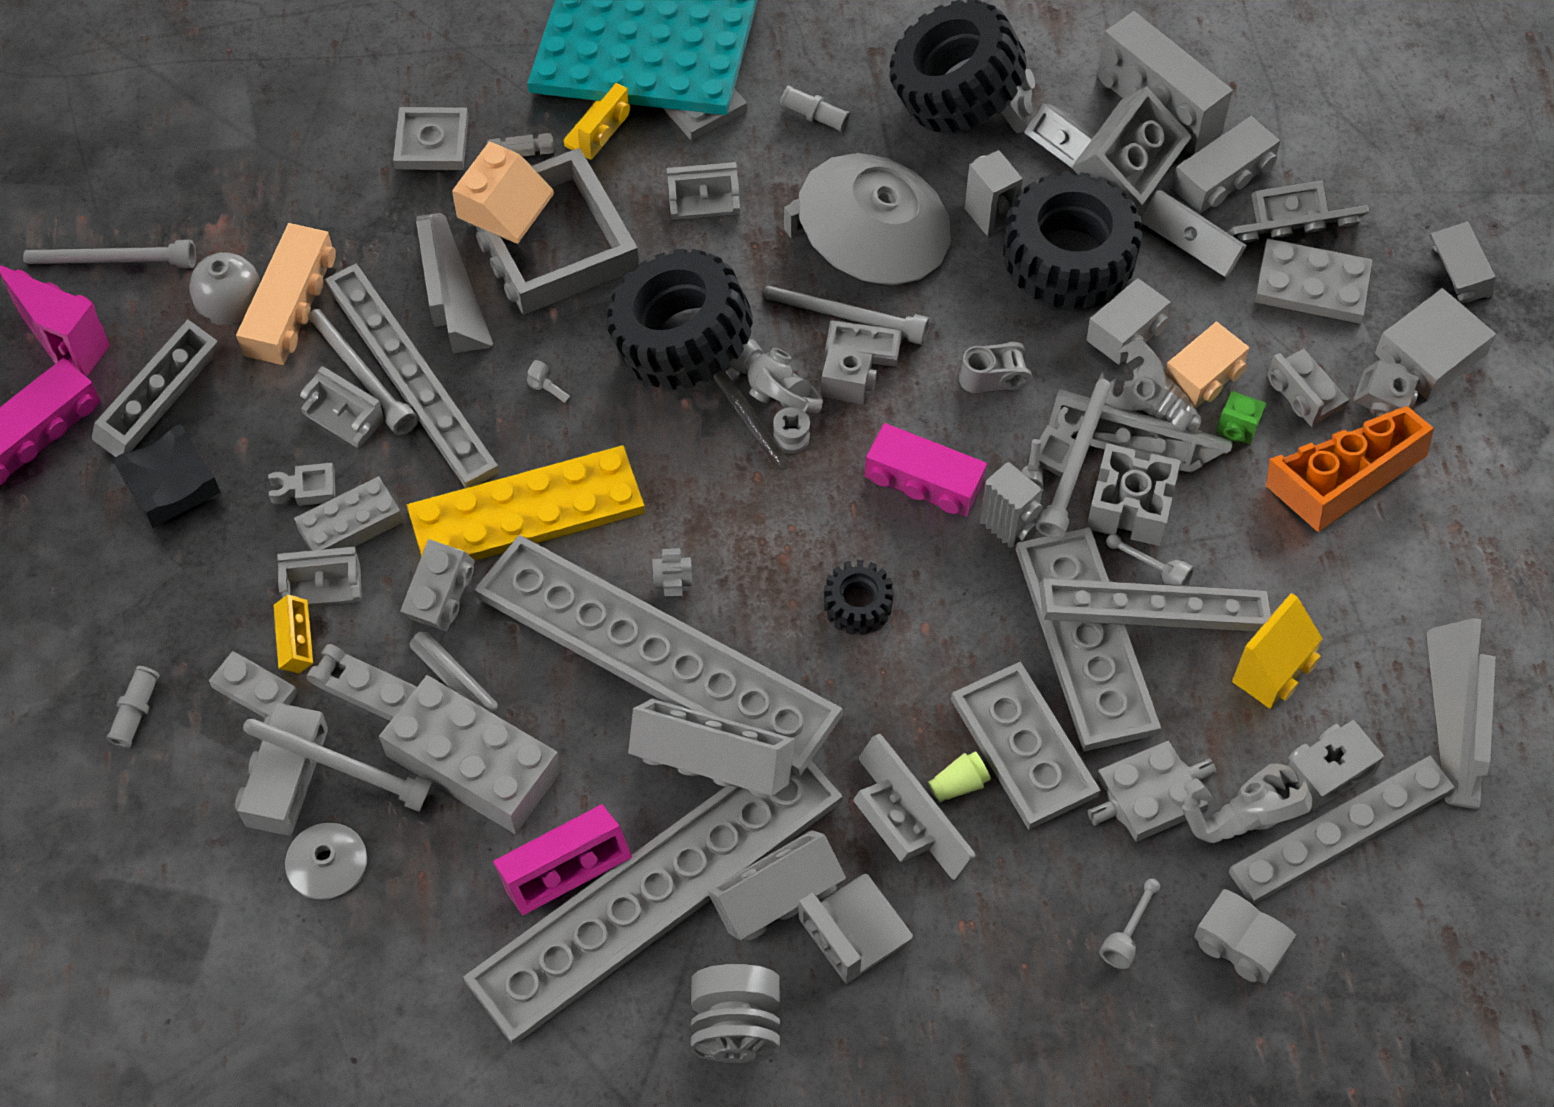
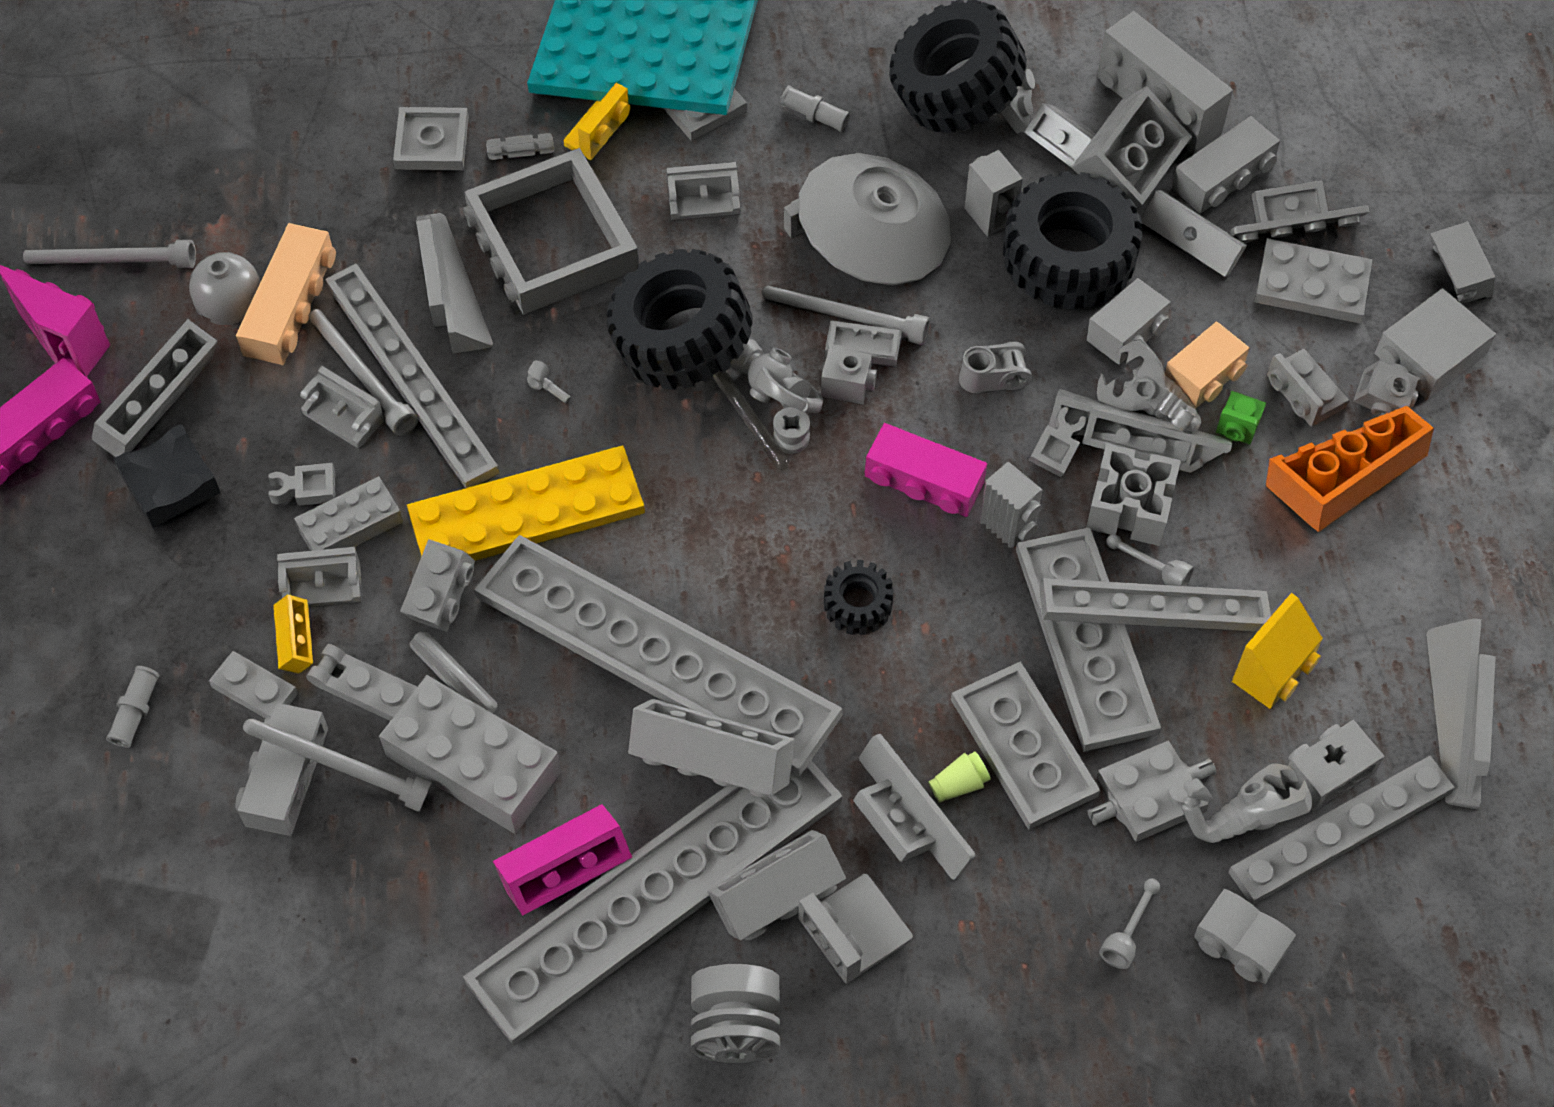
(332, 876): light grey dish -> none
(501, 193): light nougat slope -> none
(672, 572): light grey gear -> none
(1033, 470): light grey hand -> none
(1054, 519): light grey piece -> none

